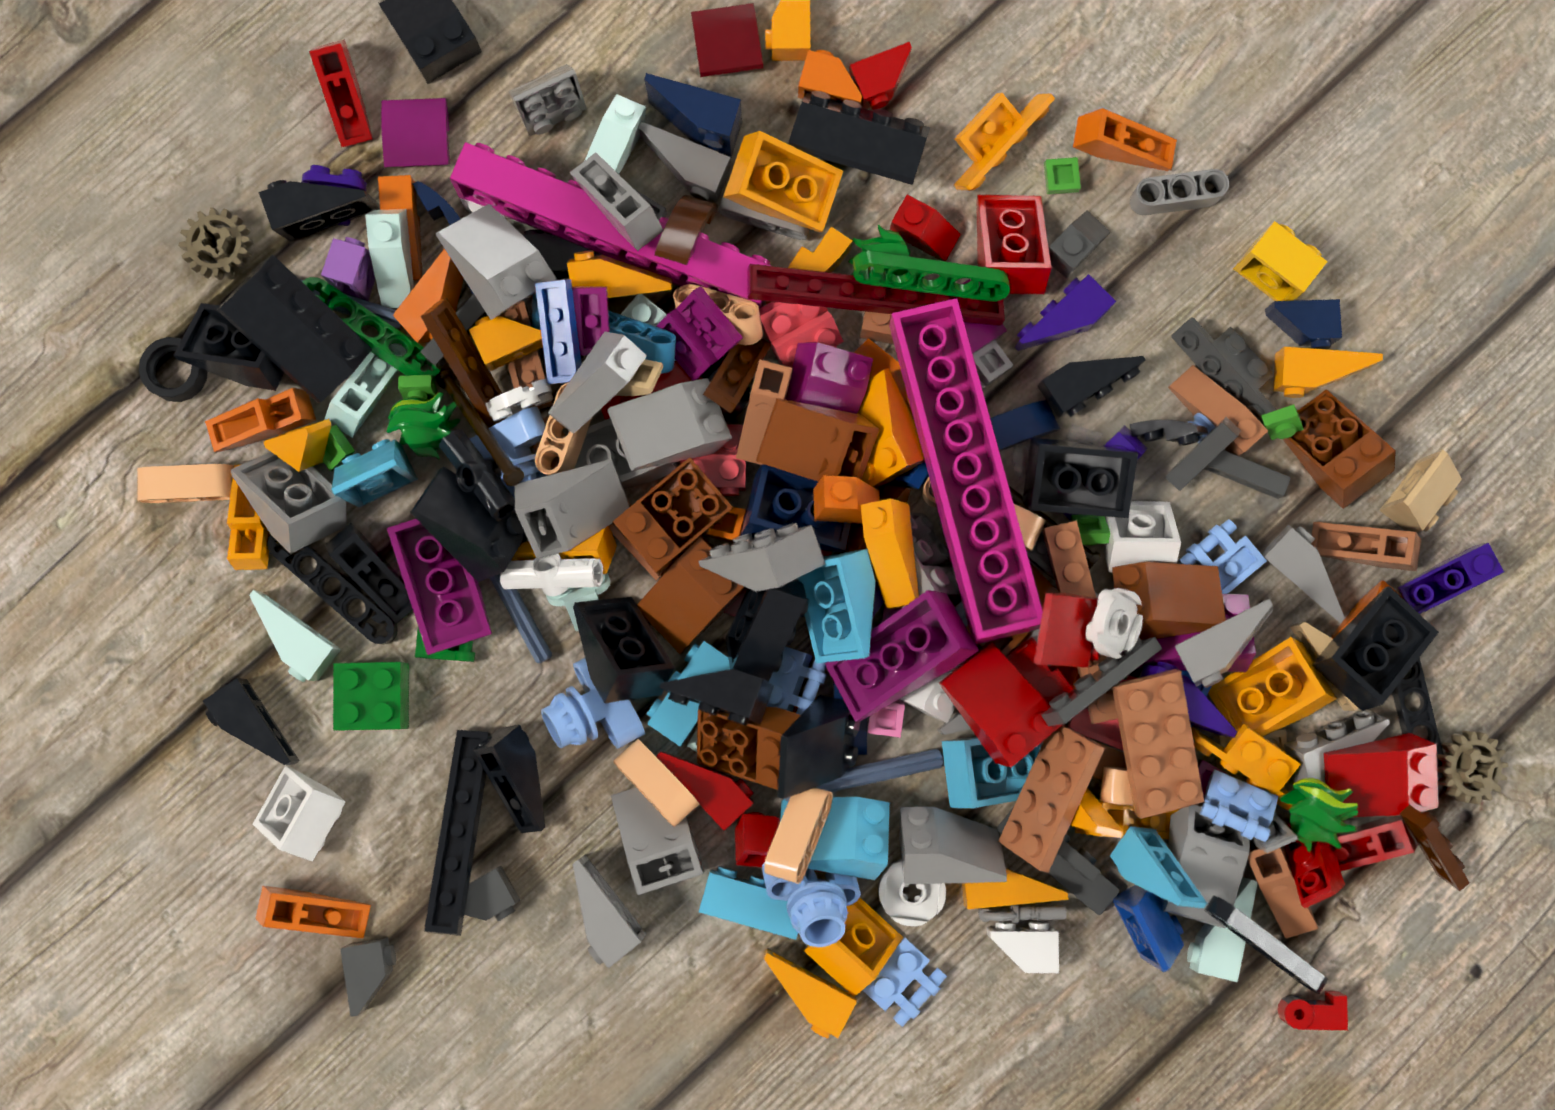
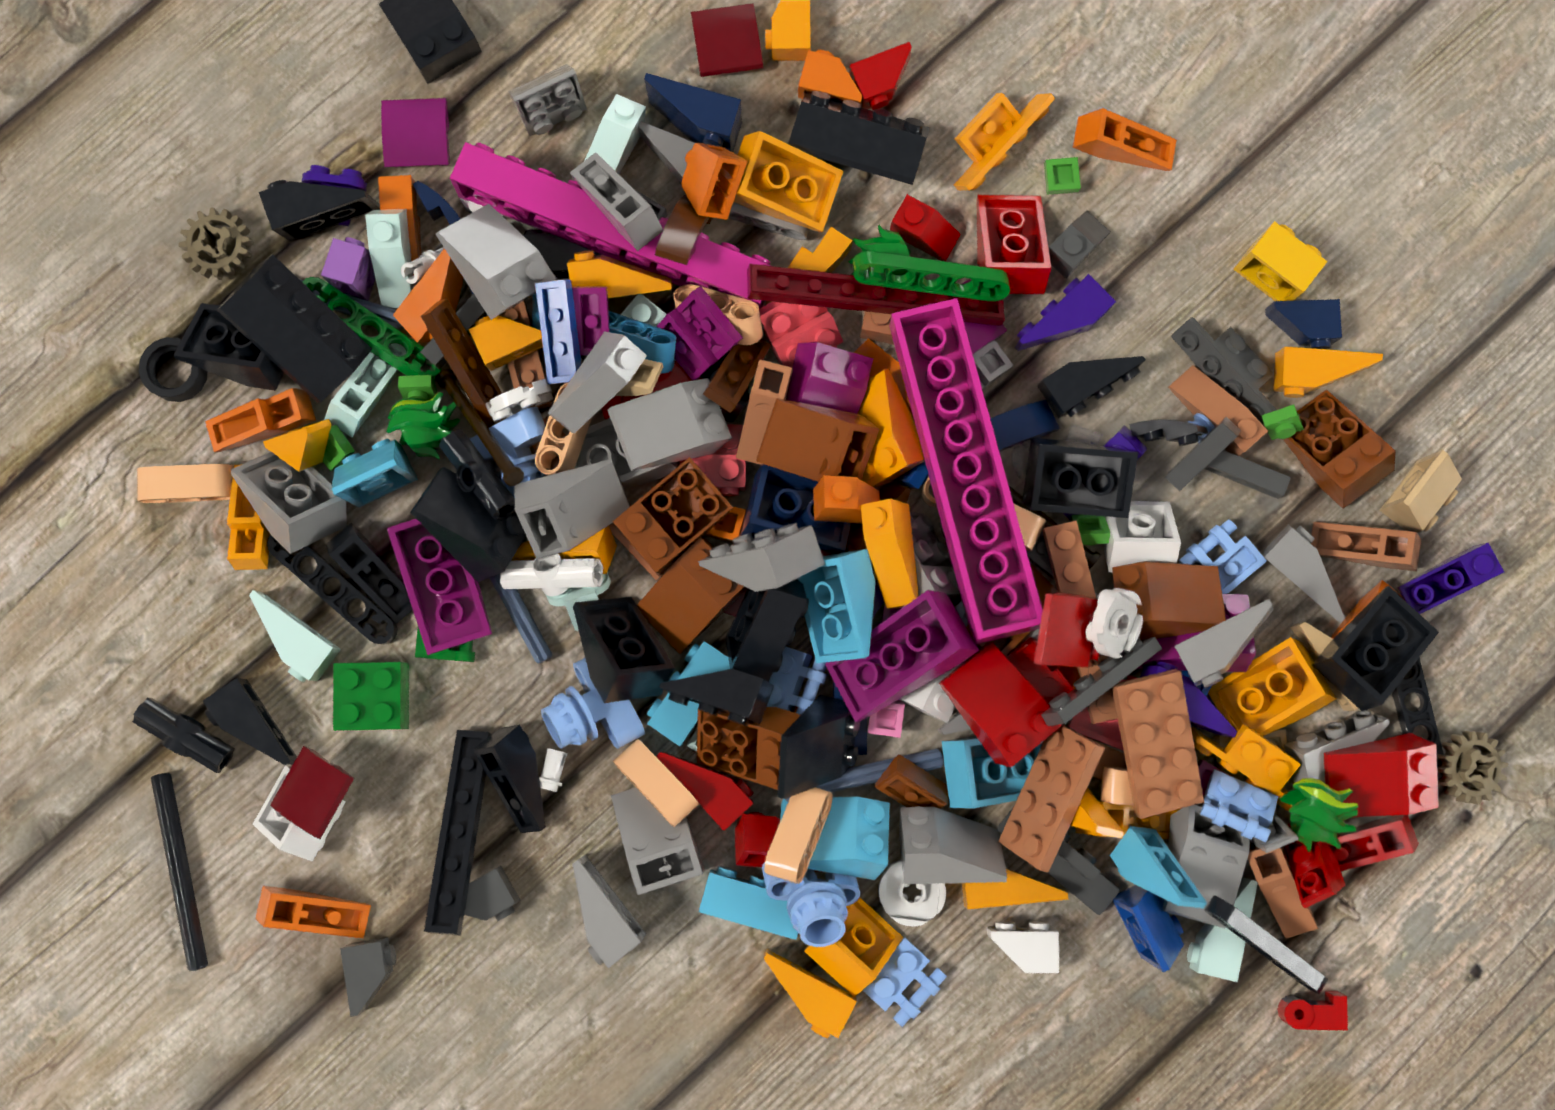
(179, 871): none -> black axle
(183, 735): none -> black piece
(312, 792): none -> dark red slope
(341, 92): red slope -> none
(419, 266): none -> white pin
(552, 770): none -> white pin
(712, 179): none -> orange torso
(912, 785): none -> dark orange slope
(1016, 913): light grey piece -> none
(1190, 182): light grey beam -> none
(1435, 846): reddish brown plate -> none

